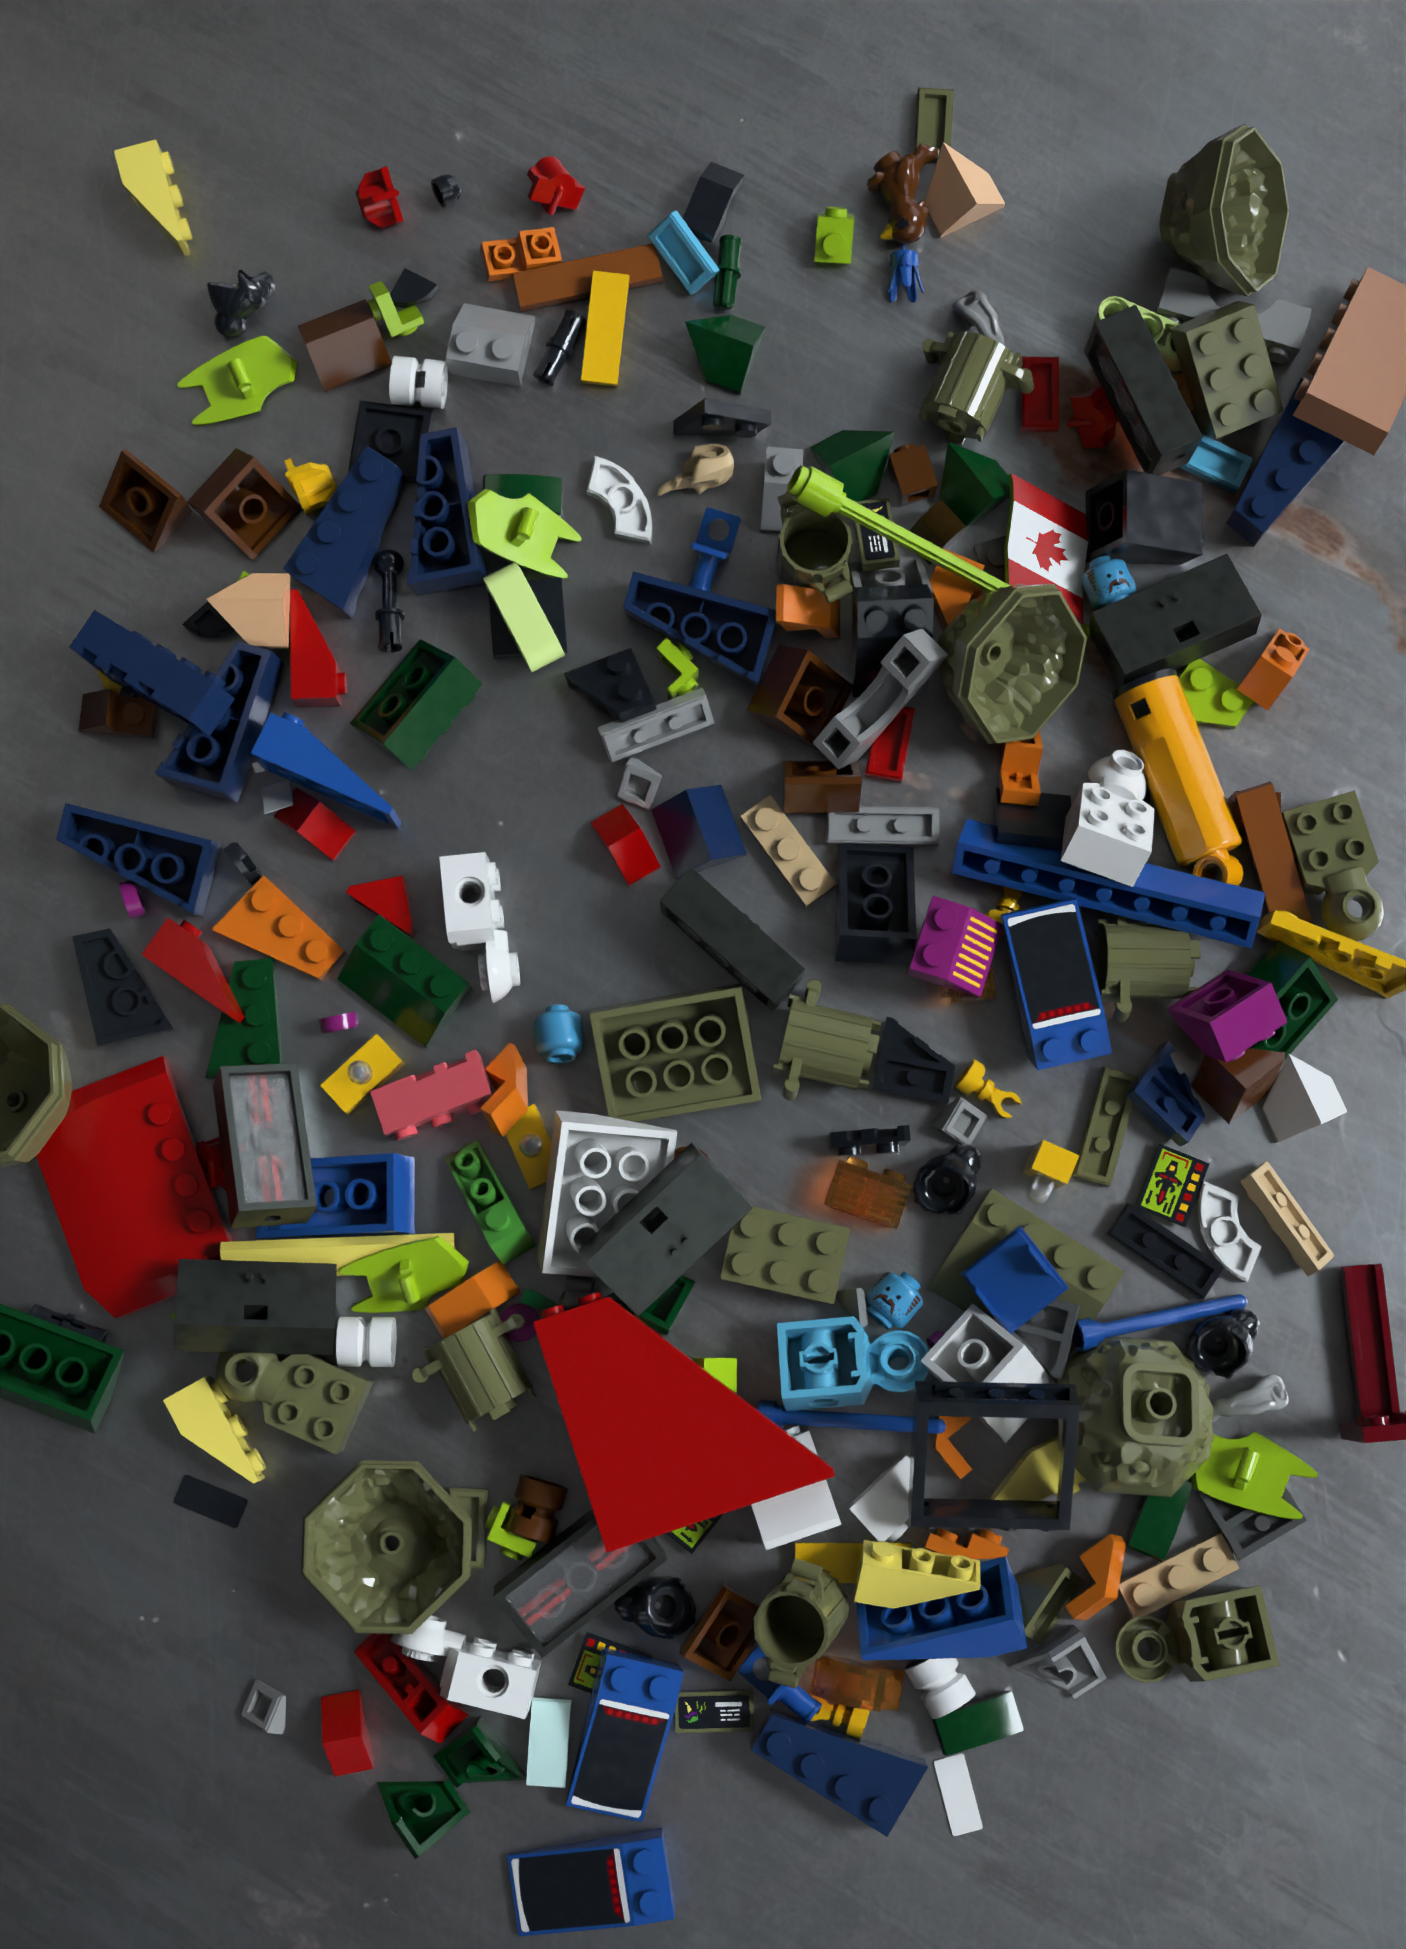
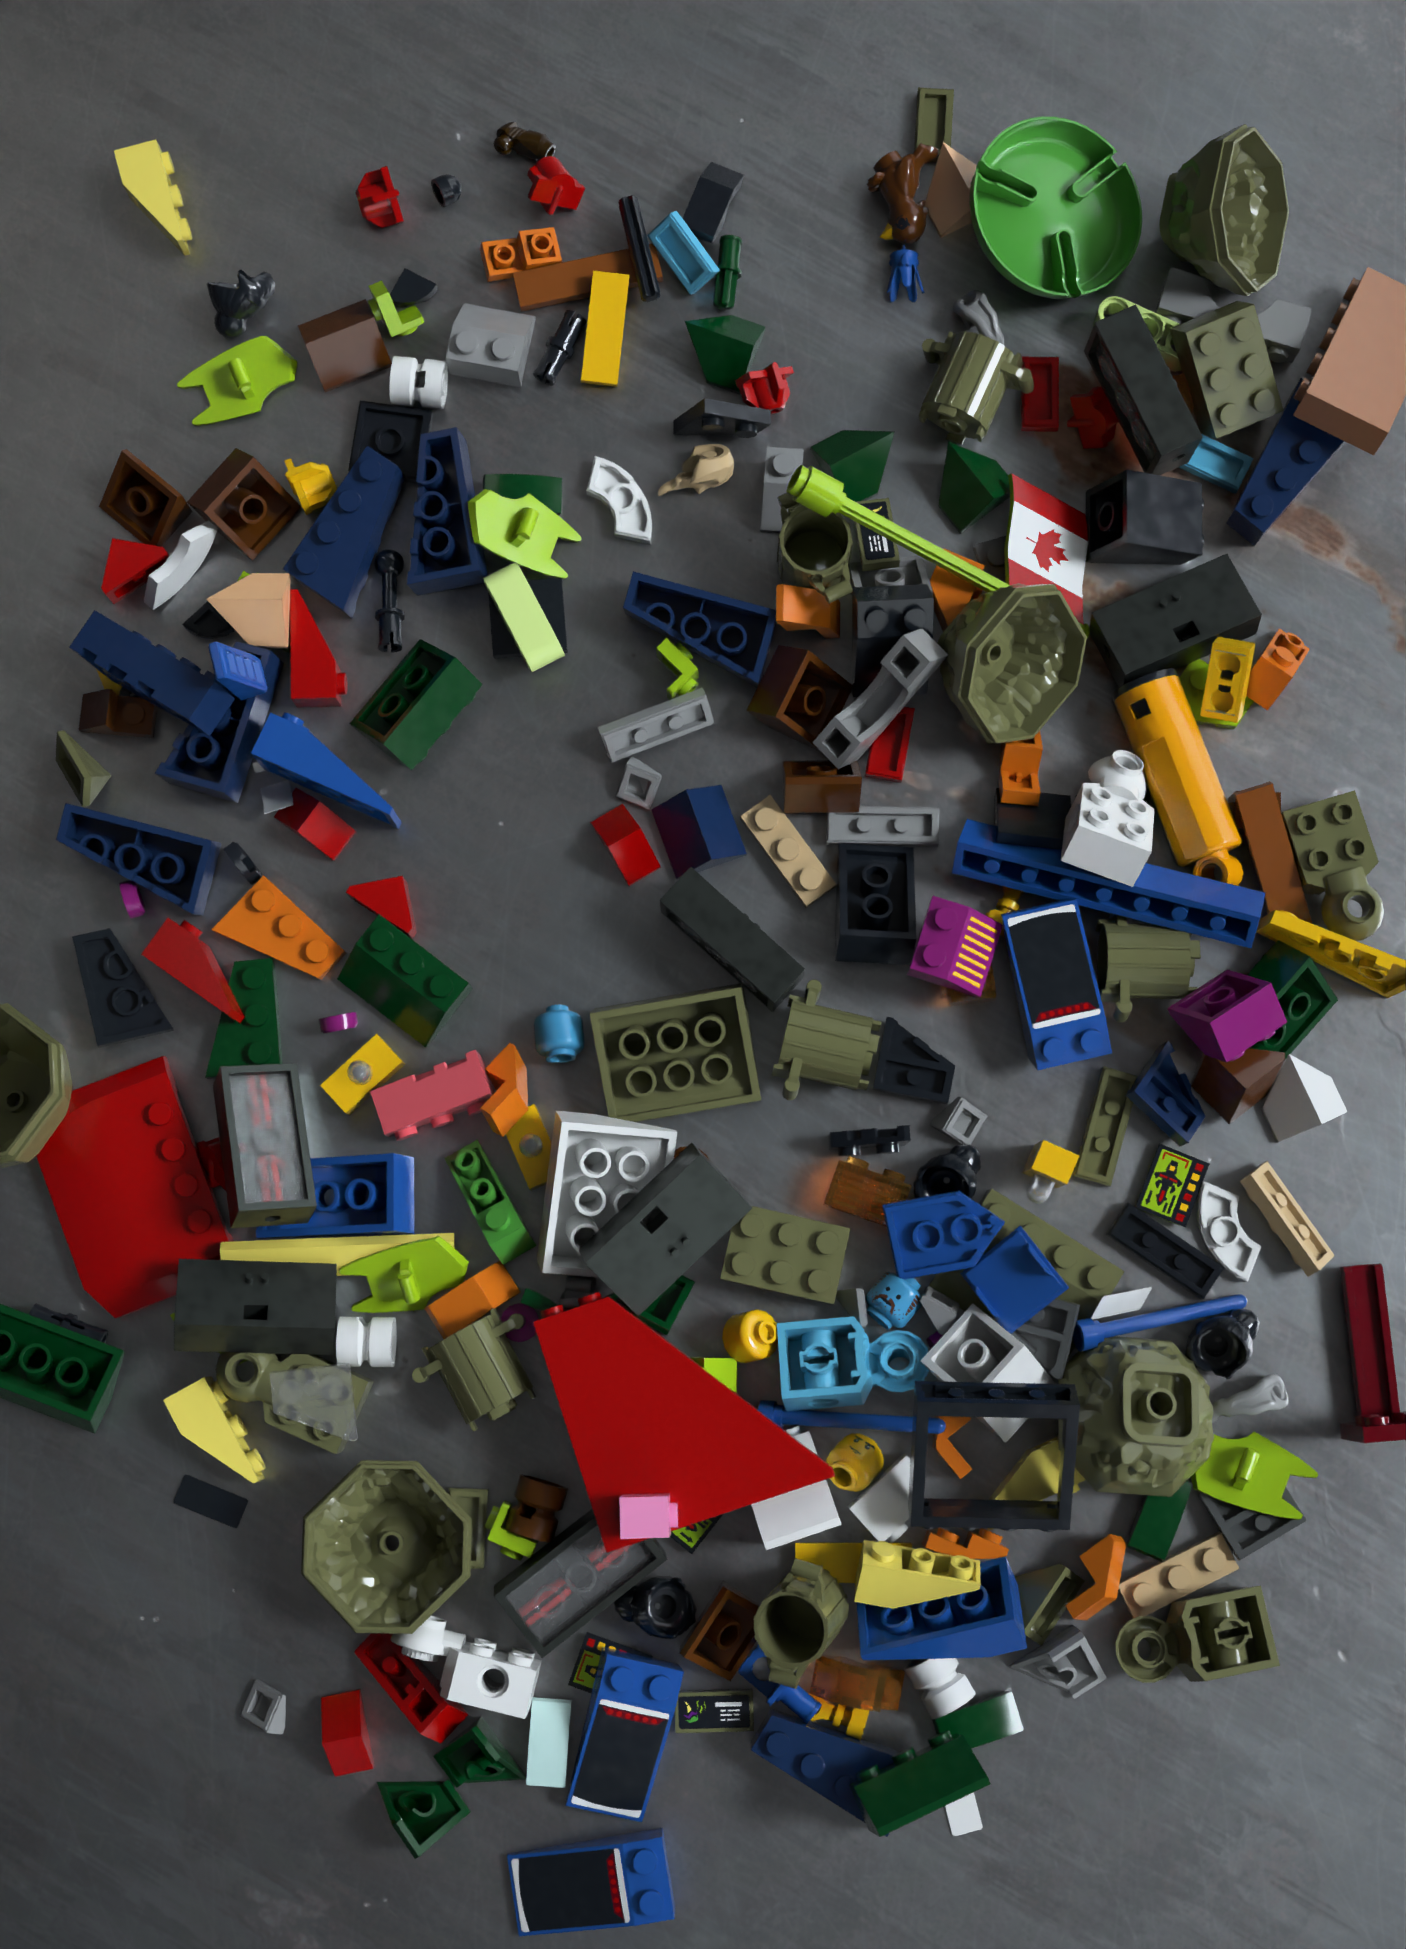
(80, 769): none -> olive slope
(129, 567): none -> red slope
(180, 565): none -> white tile
(237, 670): none -> blue slope
(317, 1398): none -> clear wing
(477, 923): white brick -> none
(524, 142): none -> dark brown arm
(614, 685): black wing -> none
(639, 248): none -> black axle
(647, 1516): none -> bright pink brick
(710, 550): blue bracket -> none
(750, 1336): none -> yellow head
(766, 387): none -> red piece
(834, 236): lime bracket -> none
(855, 1462): none -> yellow head
(912, 474): reddish brown brick -> none
(917, 1783): none -> dark green slope
(938, 1233): none -> blue tile
(939, 526): dark brown brick -> none
(939, 1308): none -> light grey slope
(972, 1080): yellow piece -> none
(1055, 208): none -> bright green piece
(1107, 581): dark azure head -> none
(1121, 1303): none -> white sticker
(1227, 679): none -> yellow piece

